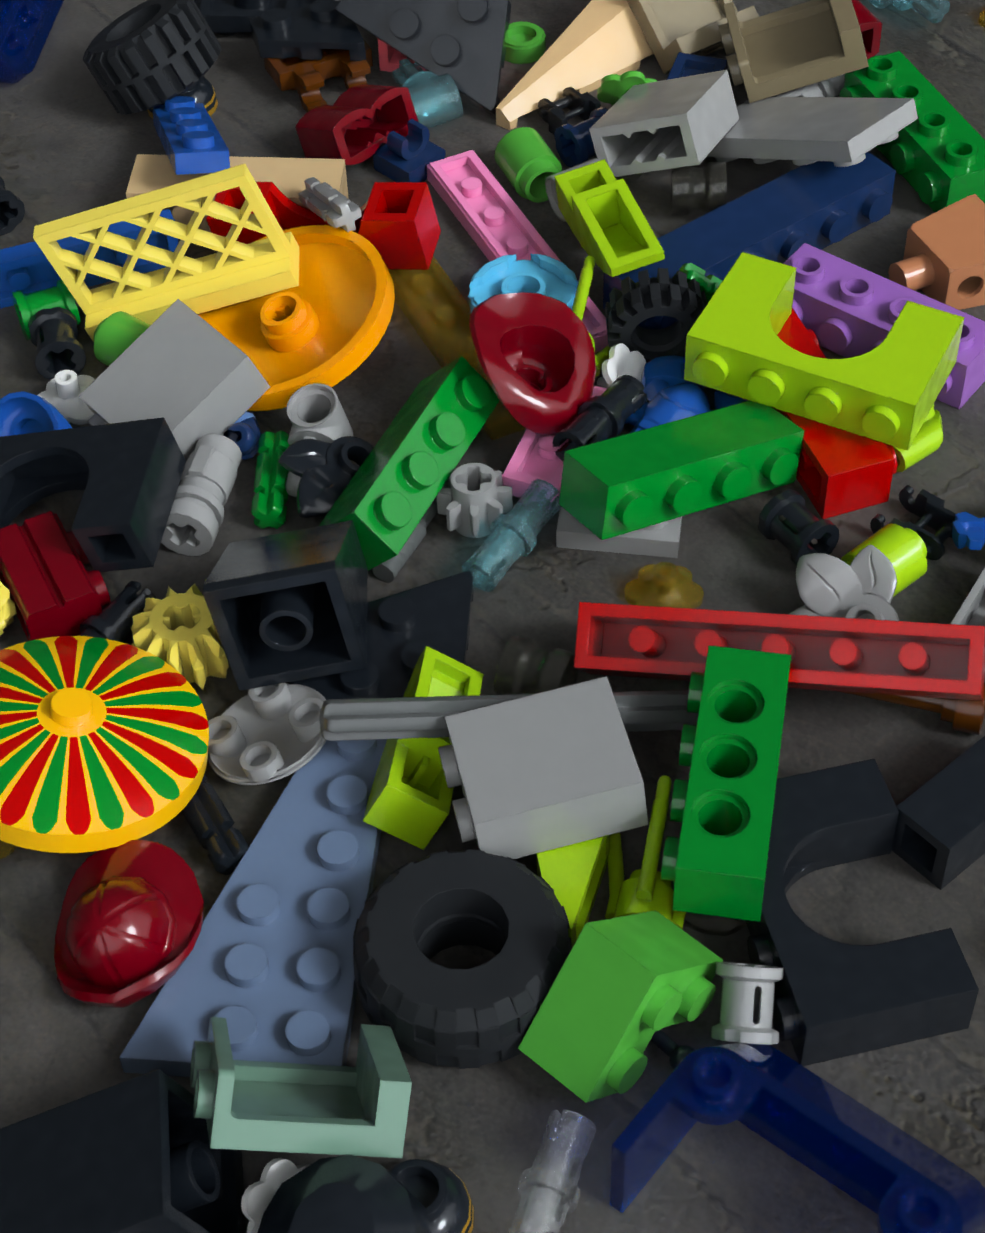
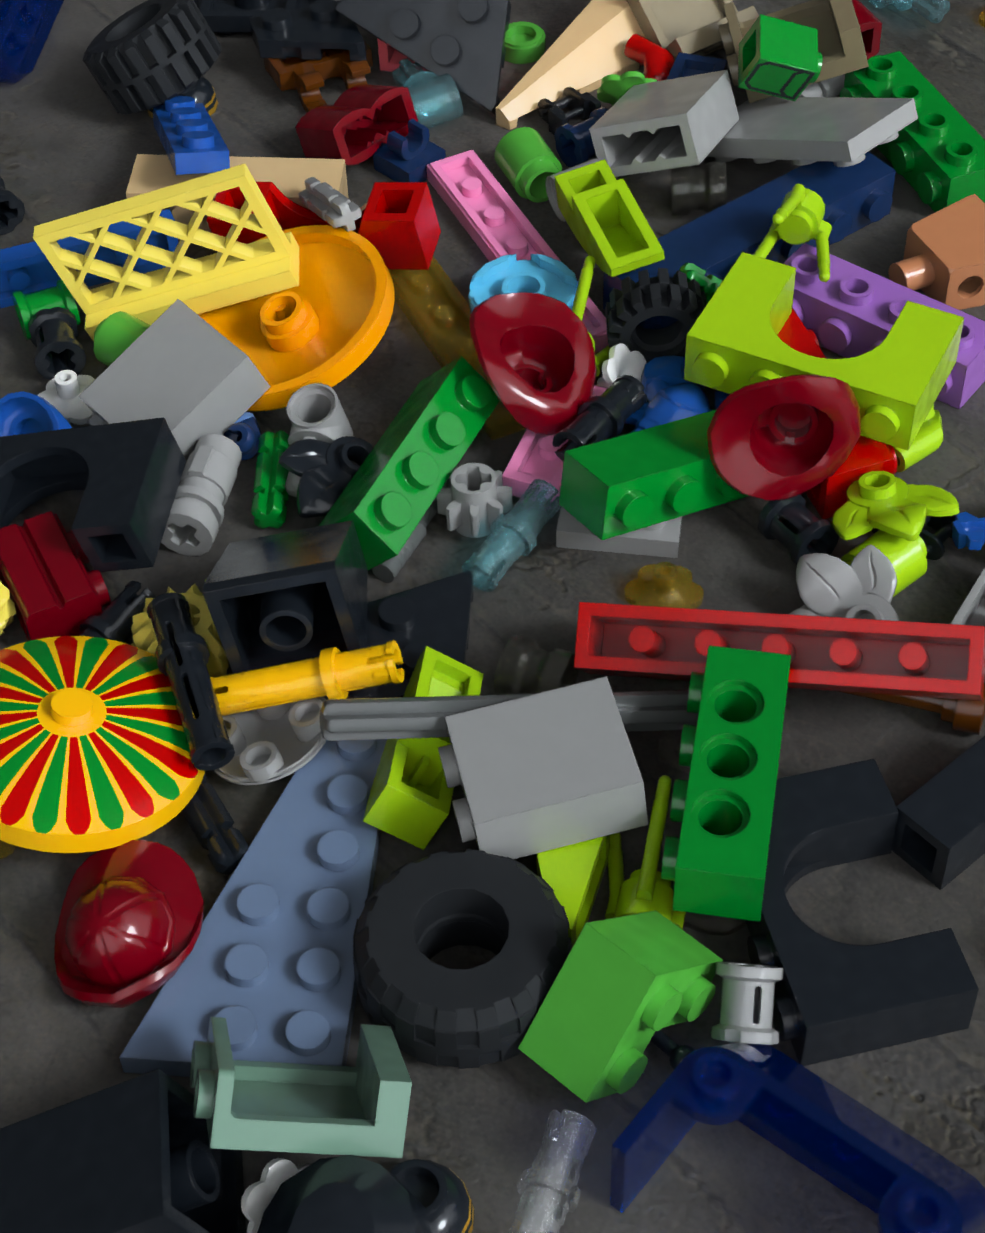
(183, 659): none -> black pin
(328, 675): none -> yellow pin
(654, 58): none -> red arm
(778, 58): none -> green brick
(783, 435): none -> dark red hat
(799, 222): none -> lime plant
(891, 506): none -> lime plate

